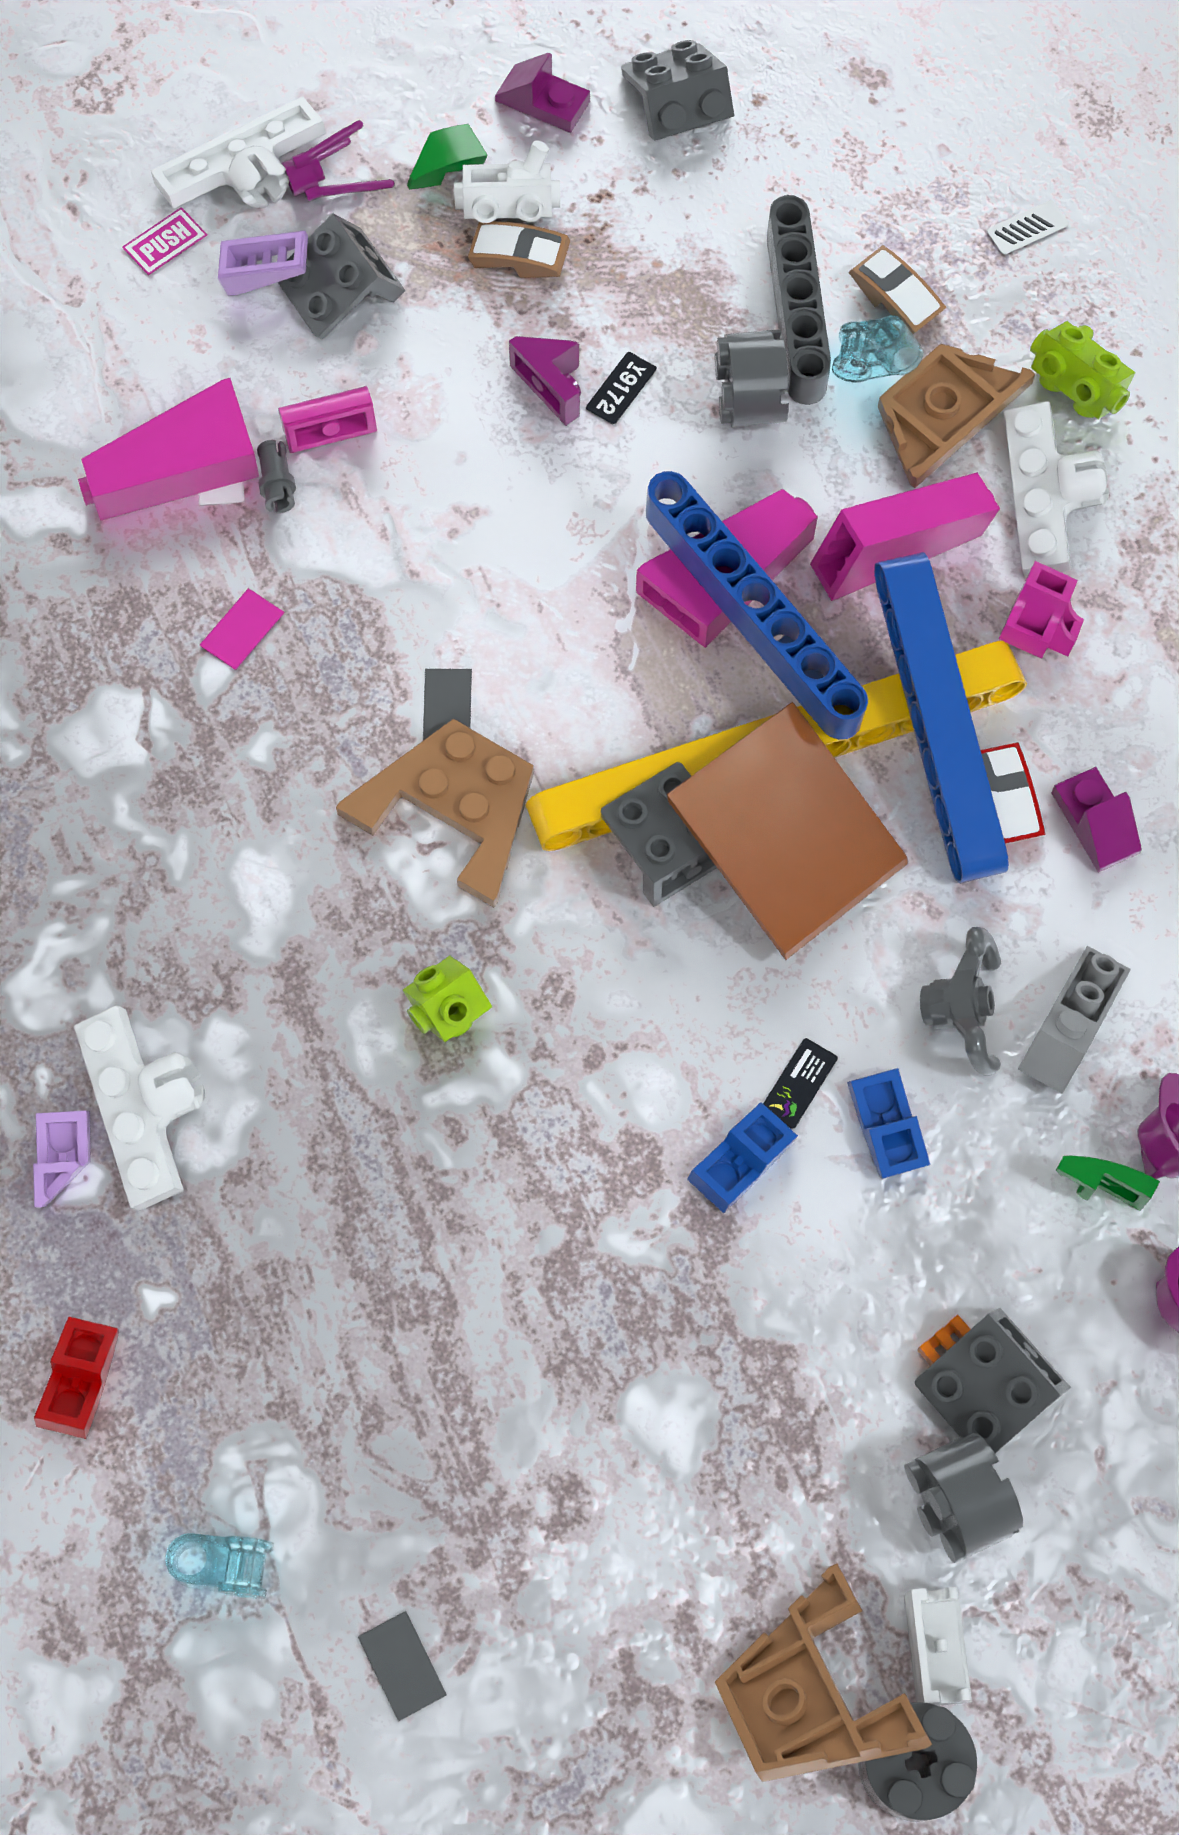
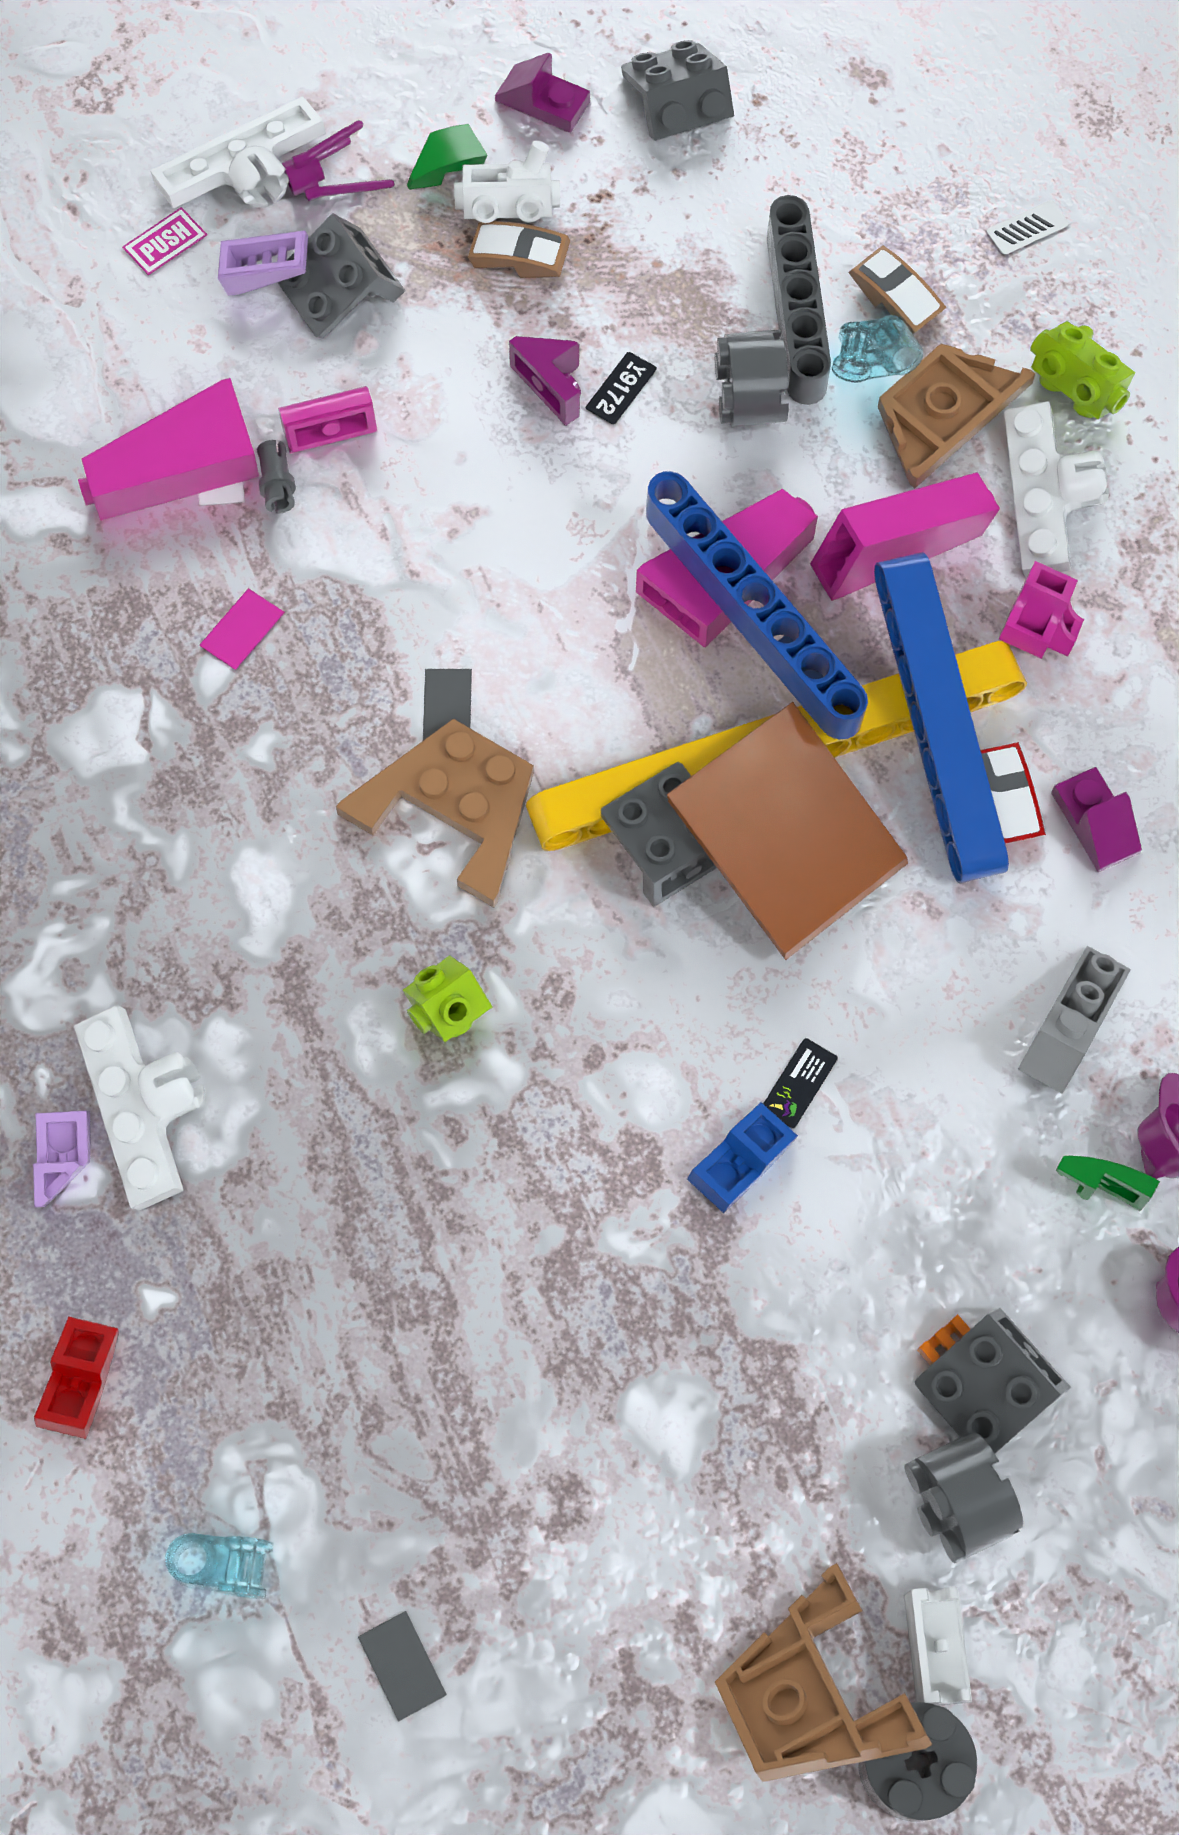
(888, 1124): blue slope -> none
(965, 1001): dark grey piece -> none

